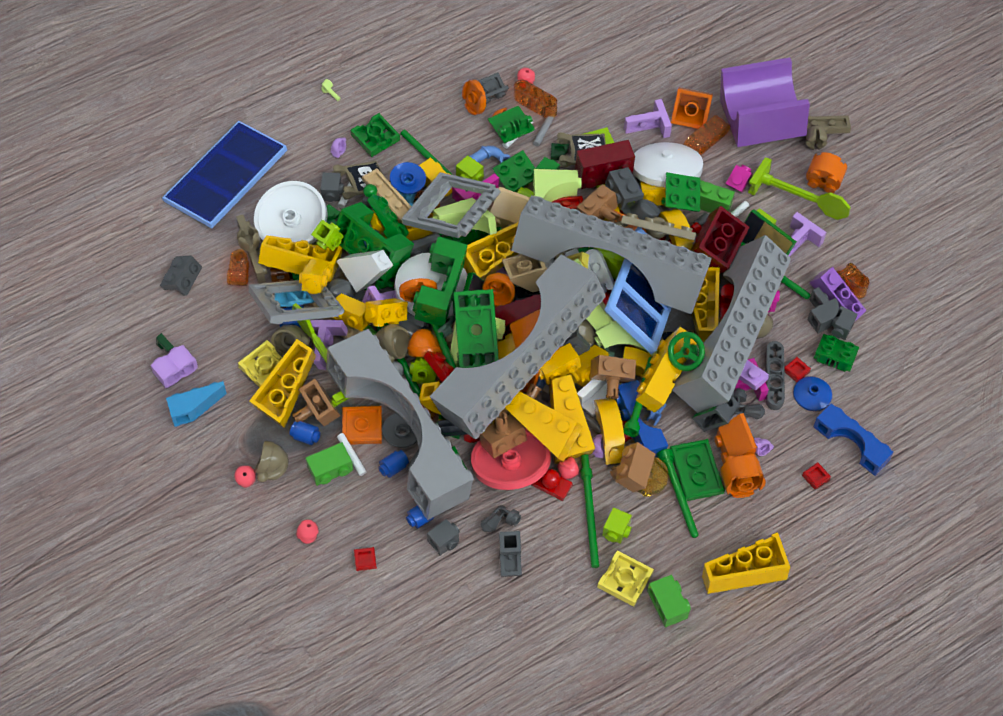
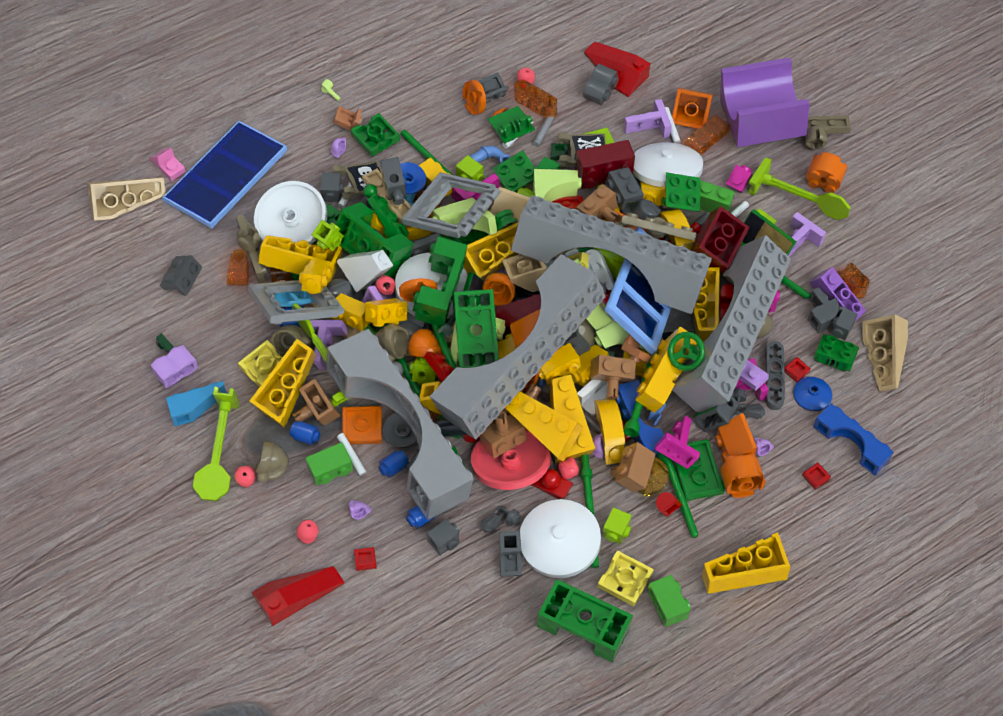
(115, 197): none -> tan wedge
(168, 163): none -> bright pink slope
(213, 480): none -> lime piece
(290, 594): none -> red wedge
(346, 118): none -> nougat bracket
(358, 509): none -> lavender piece
(390, 285): none -> coral piece
(393, 180): none -> dark grey torso
(505, 219): none -> green wheel
(560, 538): none -> white dish
(600, 84): none -> dark grey brick
(604, 629): none -> green plate
(630, 67): none -> red wedge
(631, 346): none -> nougat bracket
(667, 503): none -> red brick
(676, 139): none -> white piece
(676, 445): none -> dark pink bracket
(886, 344): none -> tan wedge

